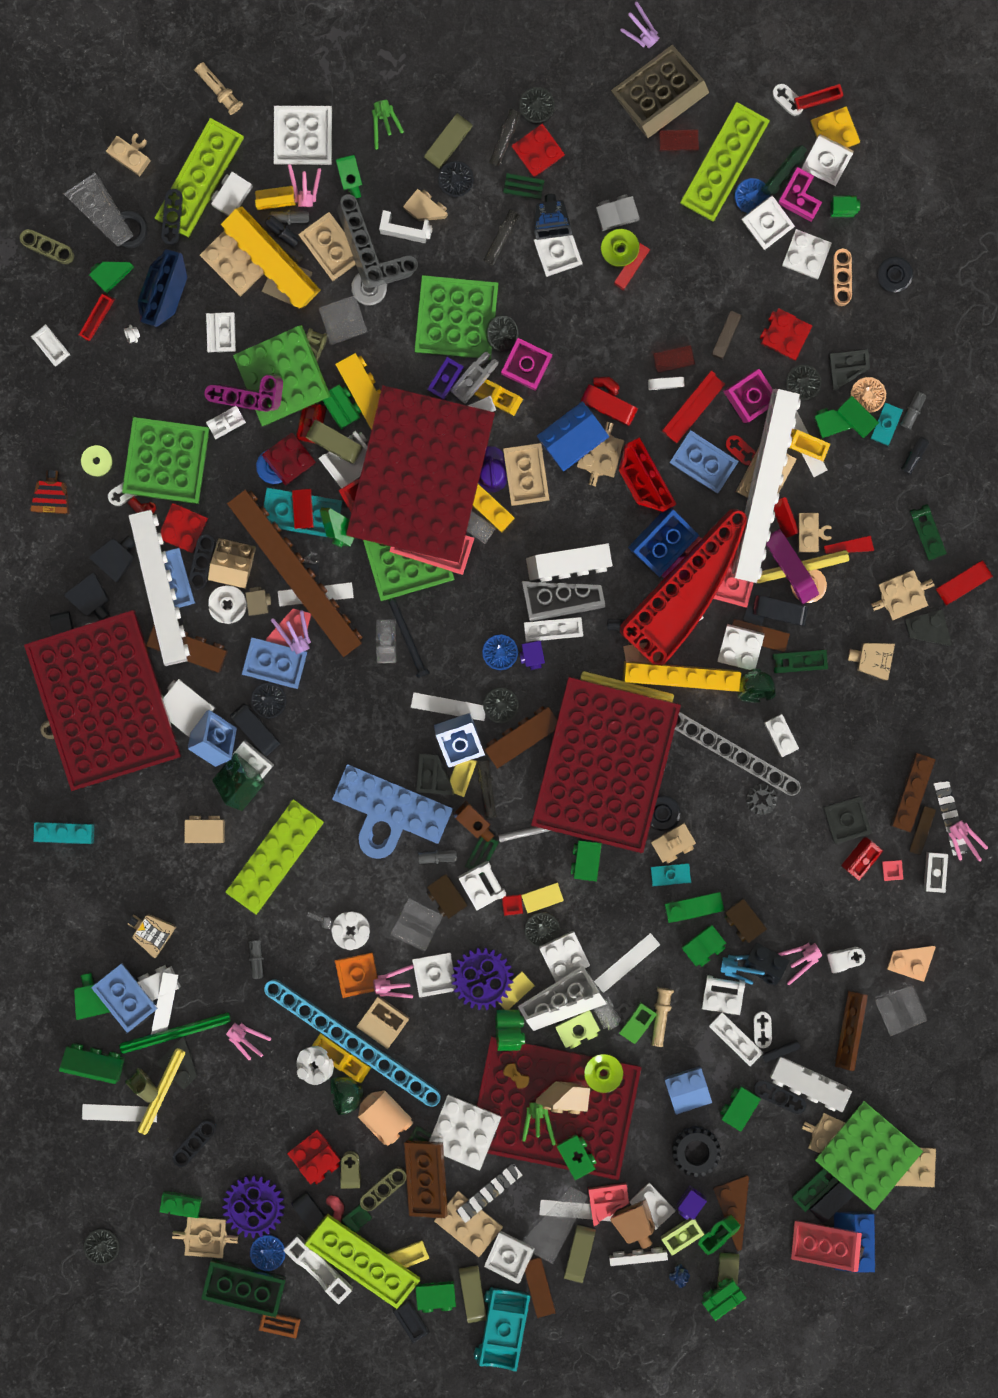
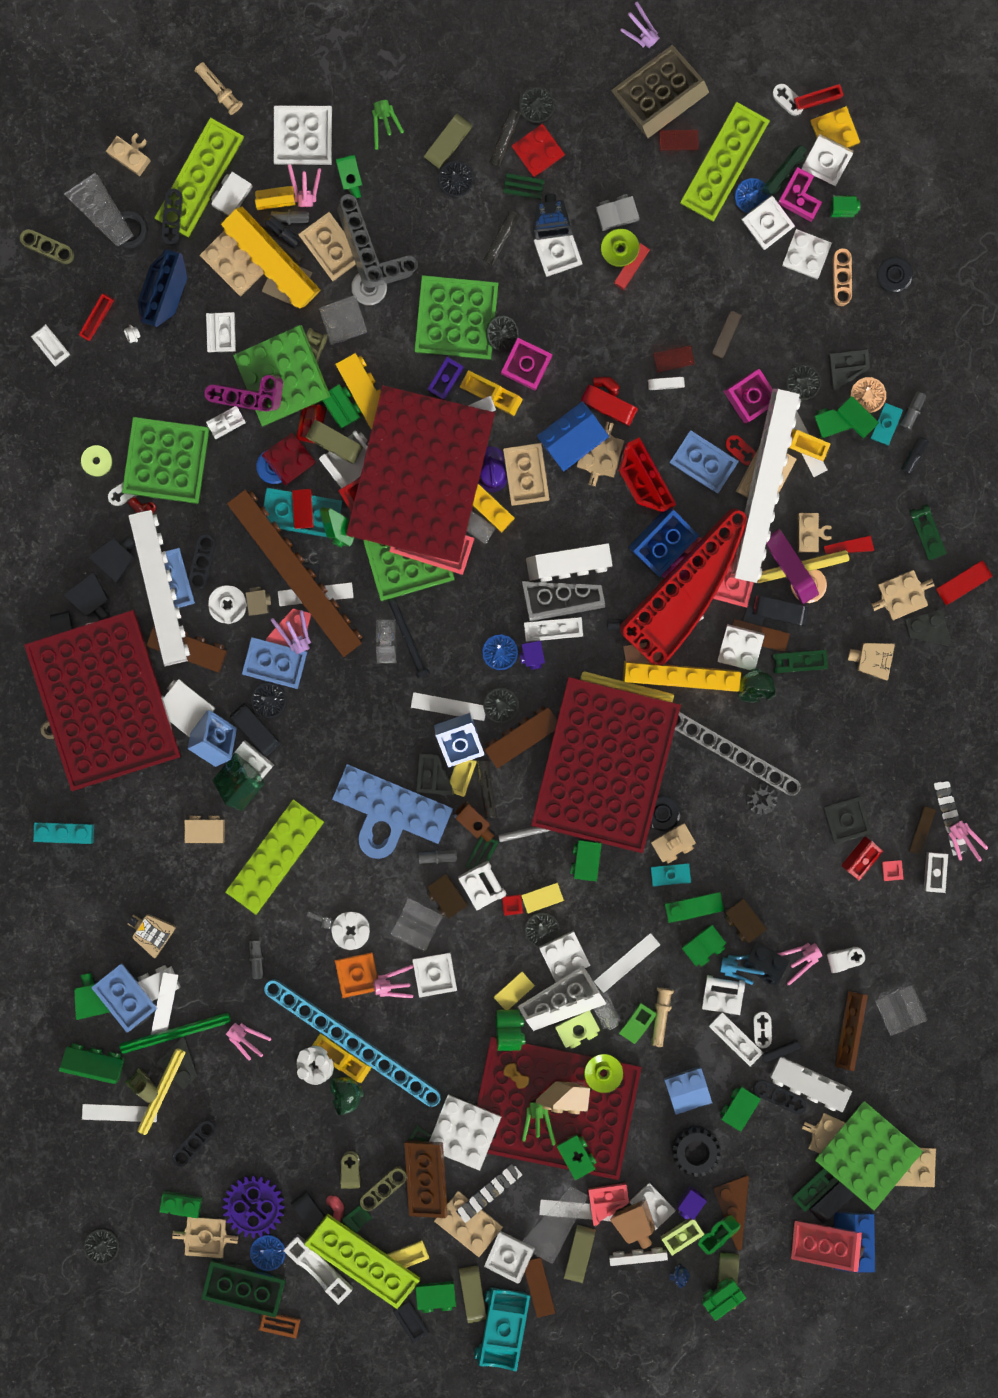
(50, 495): torso -> none
(110, 273): green slope -> none
(183, 528): red plate -> none
(231, 563): tan slope -> none
(315, 1157): red plate -> none
(383, 1022): tan slope -> none
(383, 1117): light nougat cylinder -> none
(403, 232): white panel -> none
(422, 207): tan slope -> none
(473, 378): light grey hinge -> none
(475, 962): dark purple gear -> none
(693, 407): red fence -> none
(781, 735): white brick -> none
(785, 334): red plate -> none
(785, 518): red slope -> none
(912, 792): reddish brown brick -> none
(912, 962): light nougat wing -> none

